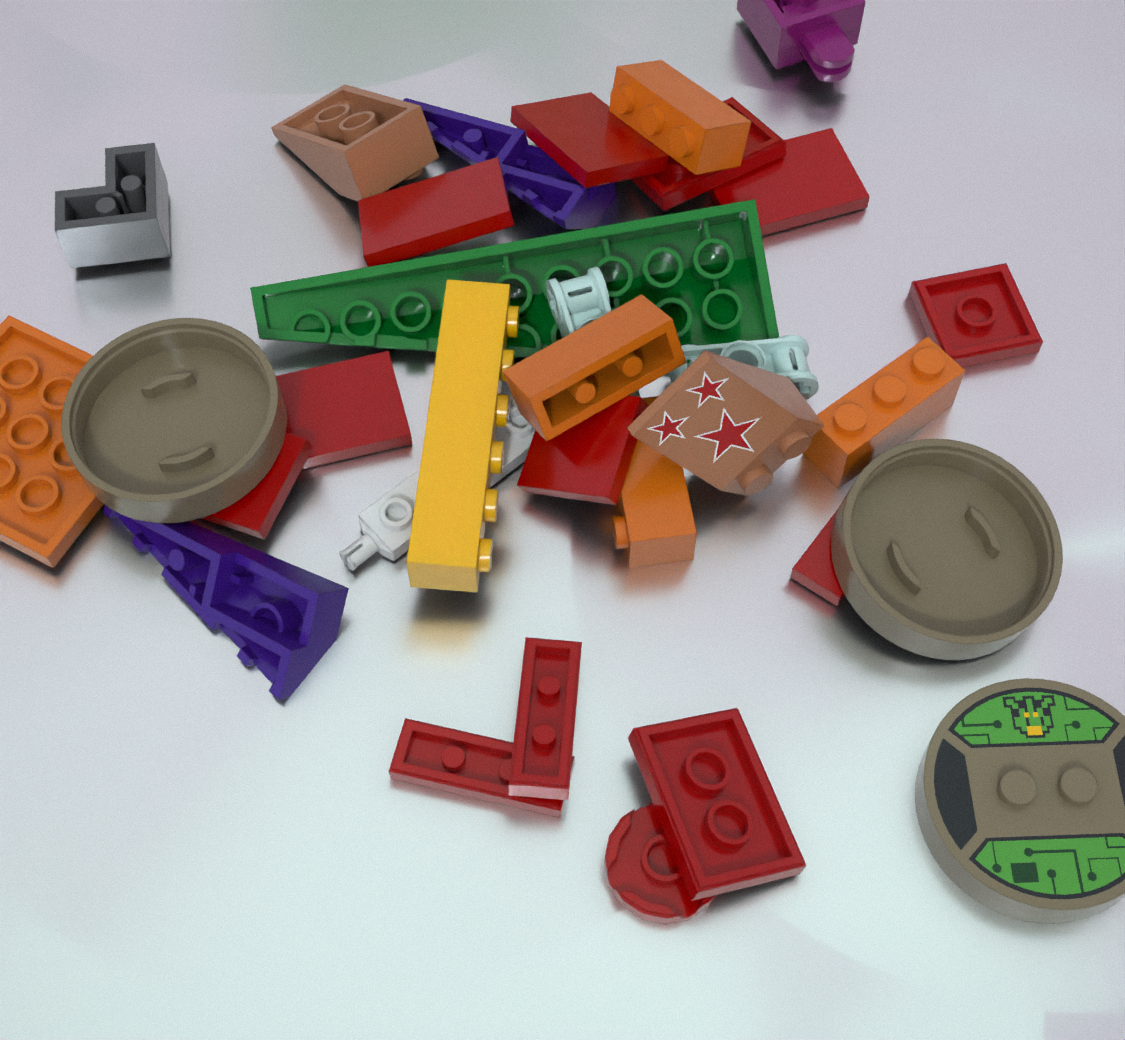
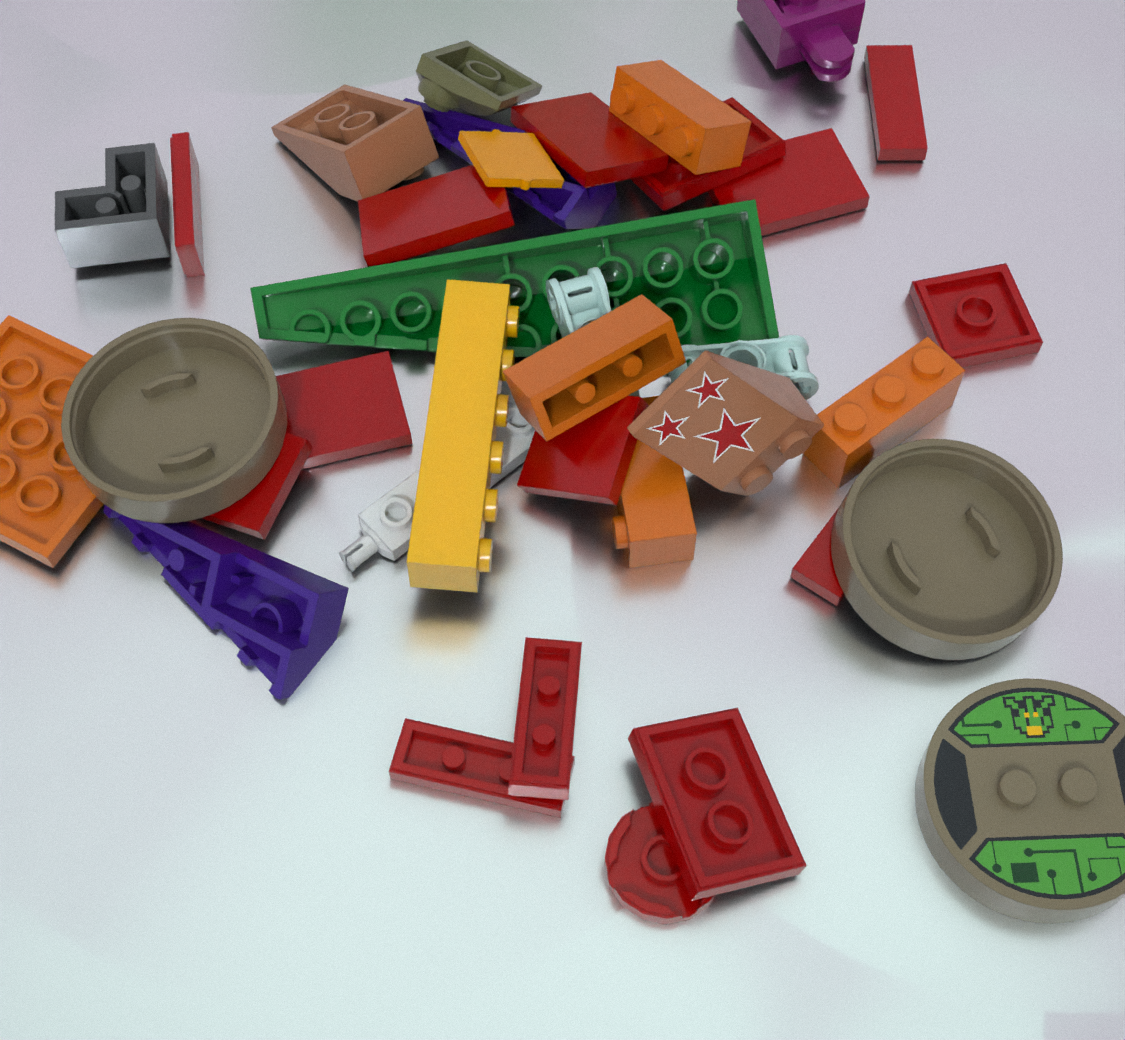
(186, 205): none -> red tile
(471, 80): none -> olive slope
(510, 159): none -> light orange piece
(895, 102): none -> red tile

